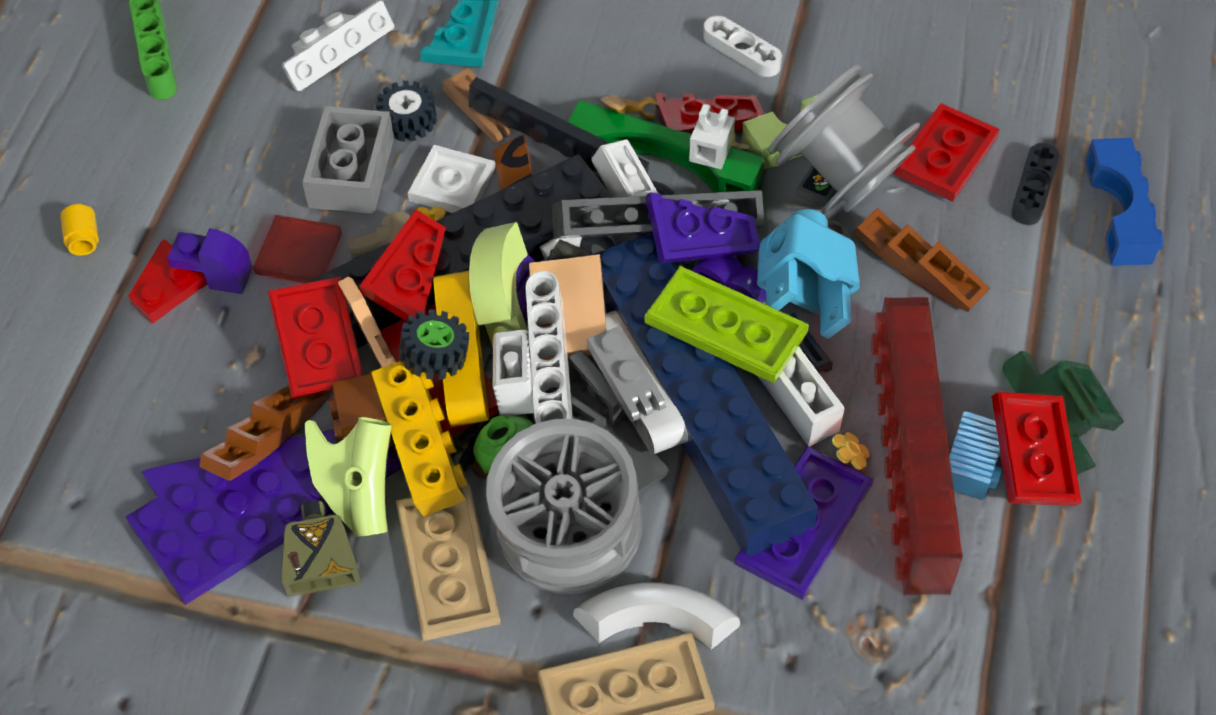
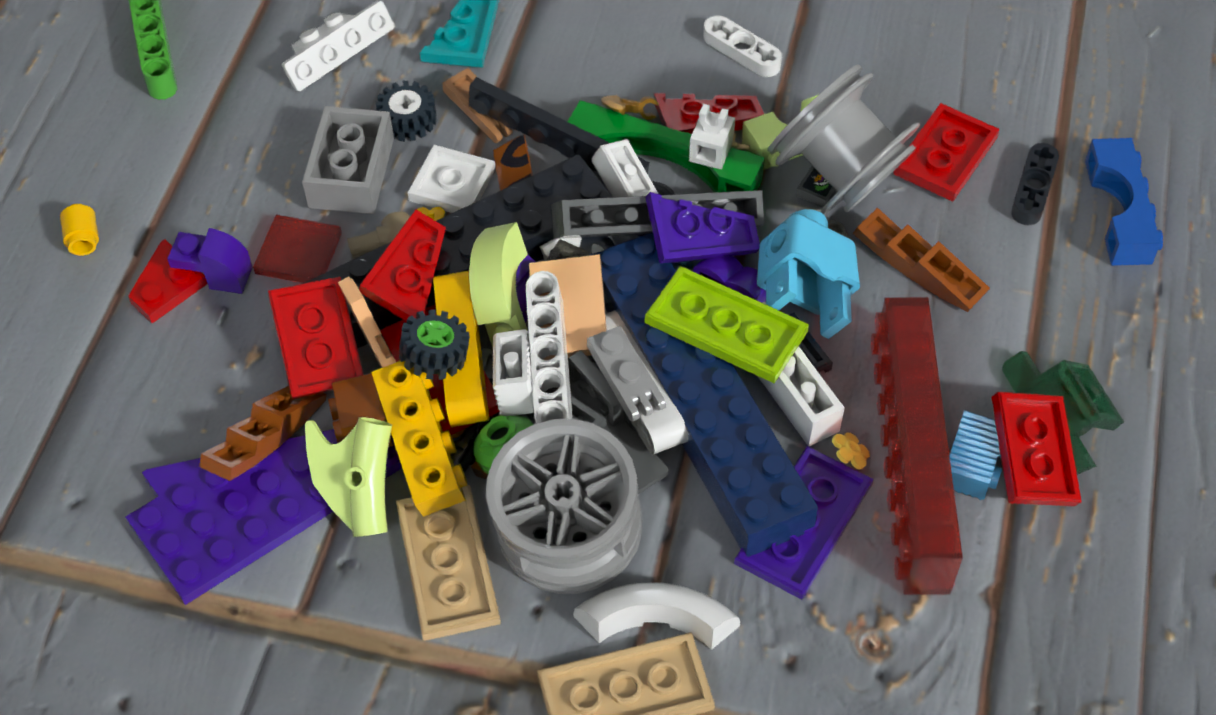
(317, 553): olive torso -> none

